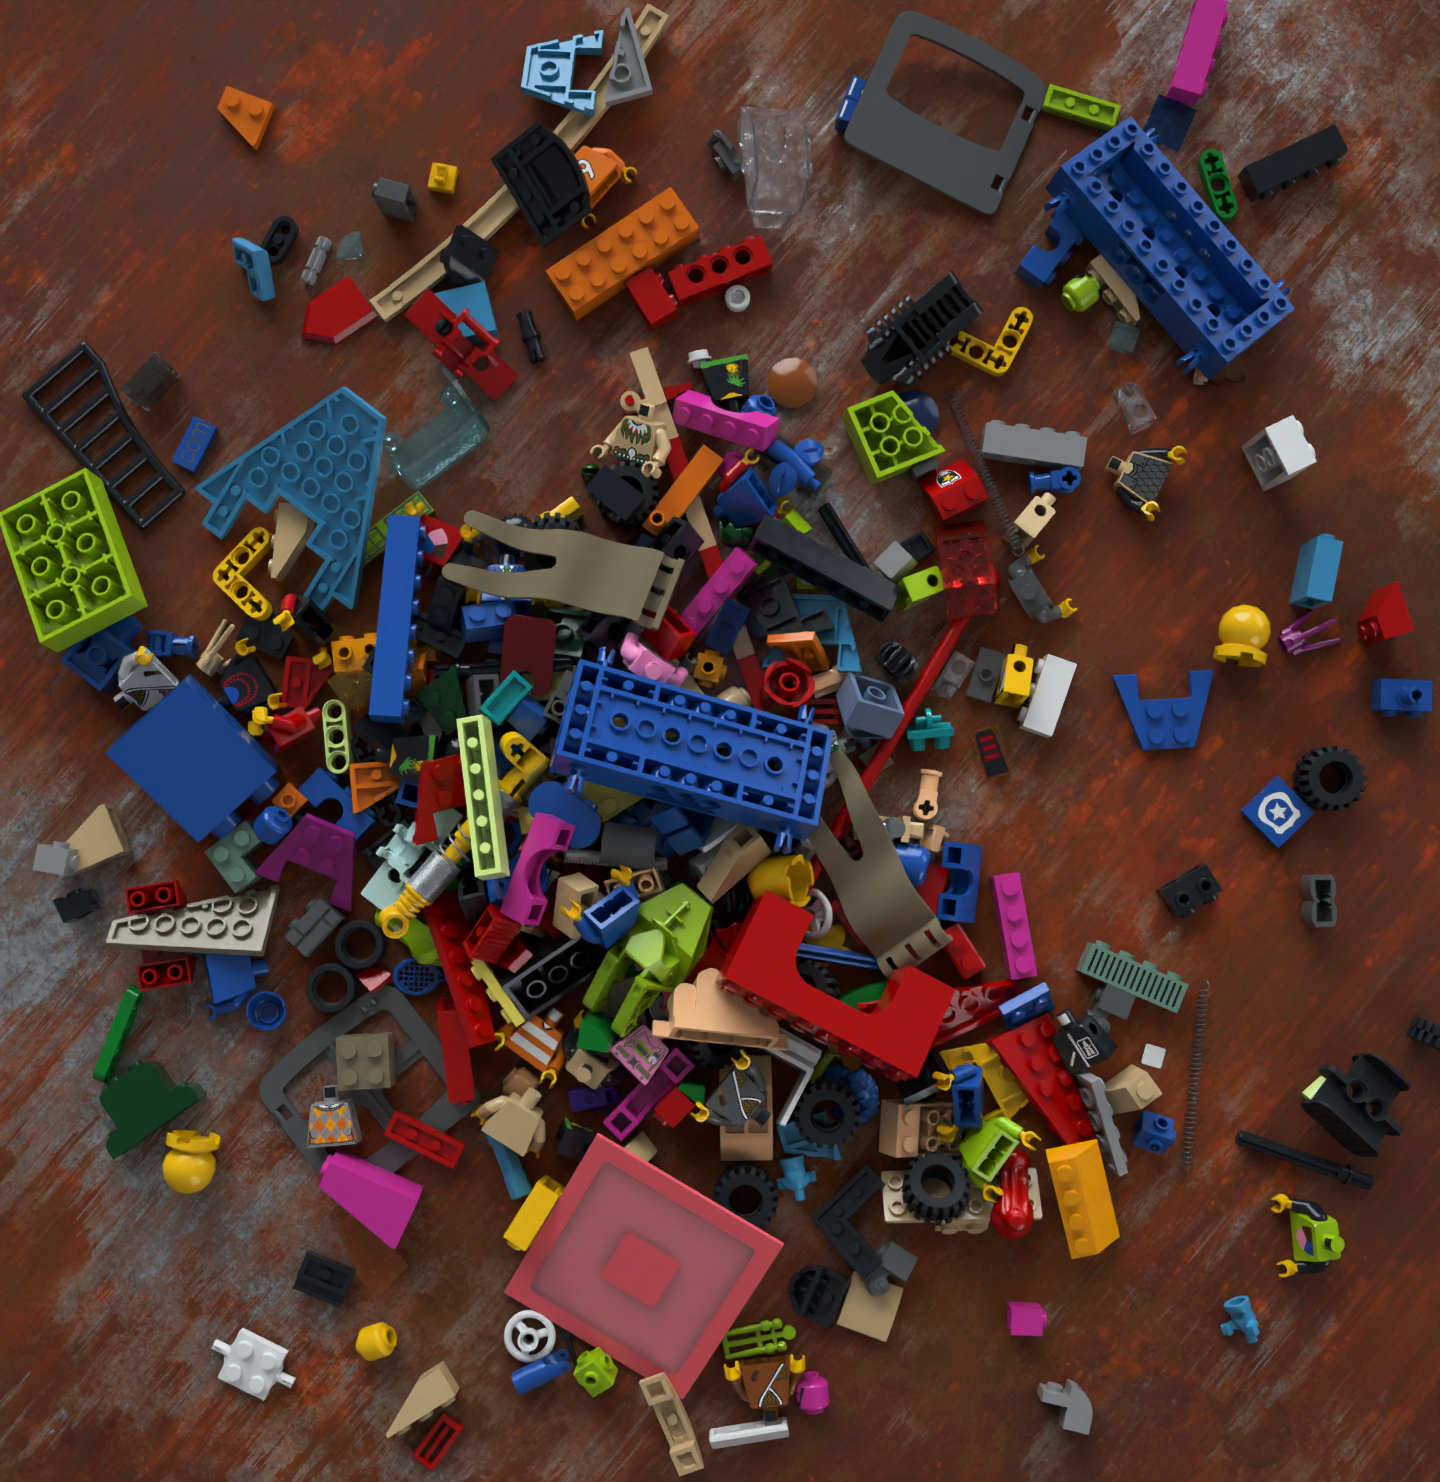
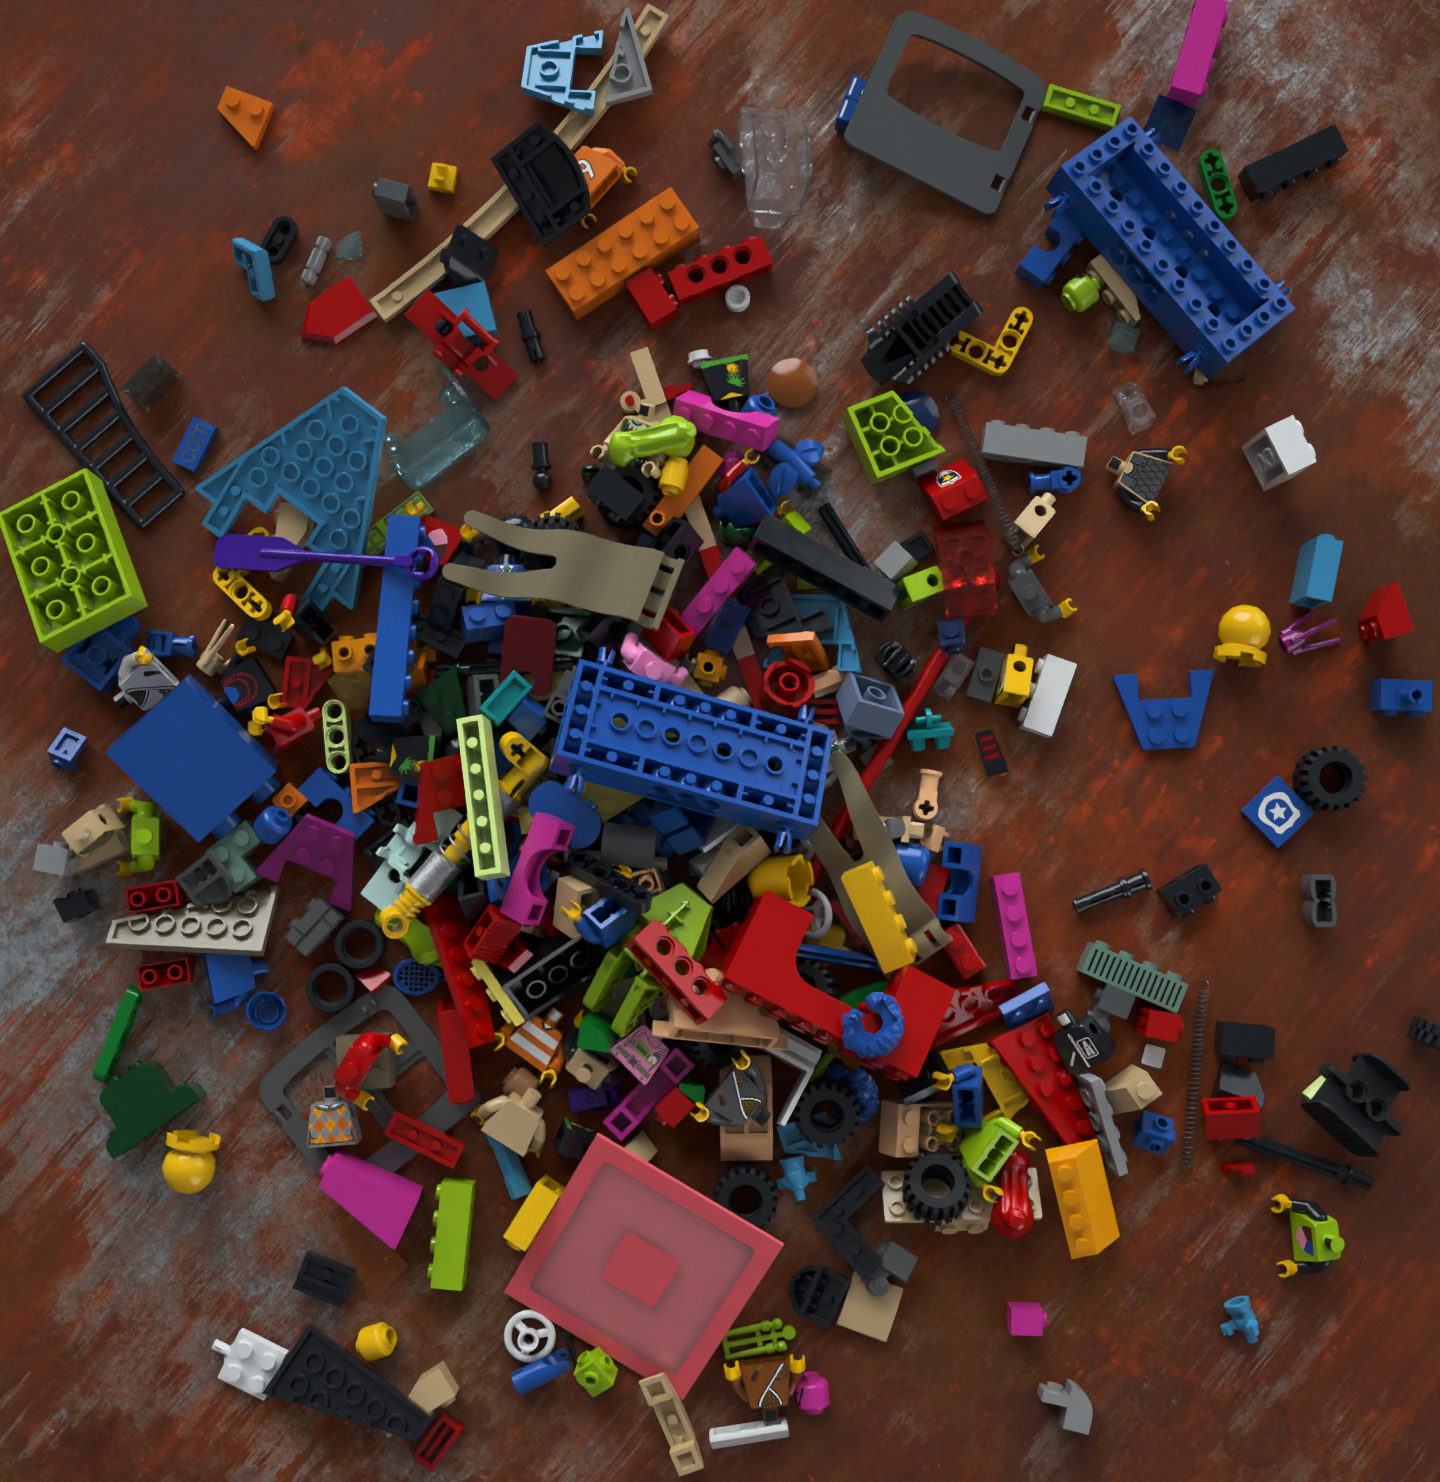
(66, 749): none -> blue bracket
(91, 833): none -> tan torso
(144, 836): none -> lime torso
(206, 881): none -> dark grey slope
(278, 553): none -> dark purple piece
(337, 1383): none -> black wing
(359, 1062): none -> red torso
(452, 1233): none -> lime brick
(541, 479): none -> black pin
(633, 897): none -> black beam
(662, 968): none -> red brick
(671, 436): none -> lime hair
(673, 476): none -> yellow brick
(879, 916): none -> yellow brick
(884, 1040): none -> blue piece
(952, 636): none -> dark blue bracket
(1123, 888): none -> black pin
(1158, 1024): none -> red brick
(1230, 1118): none -> red brick
(1237, 1082): none -> black slope
(1242, 1166): none -> red tile
(1245, 1040): none -> black brick

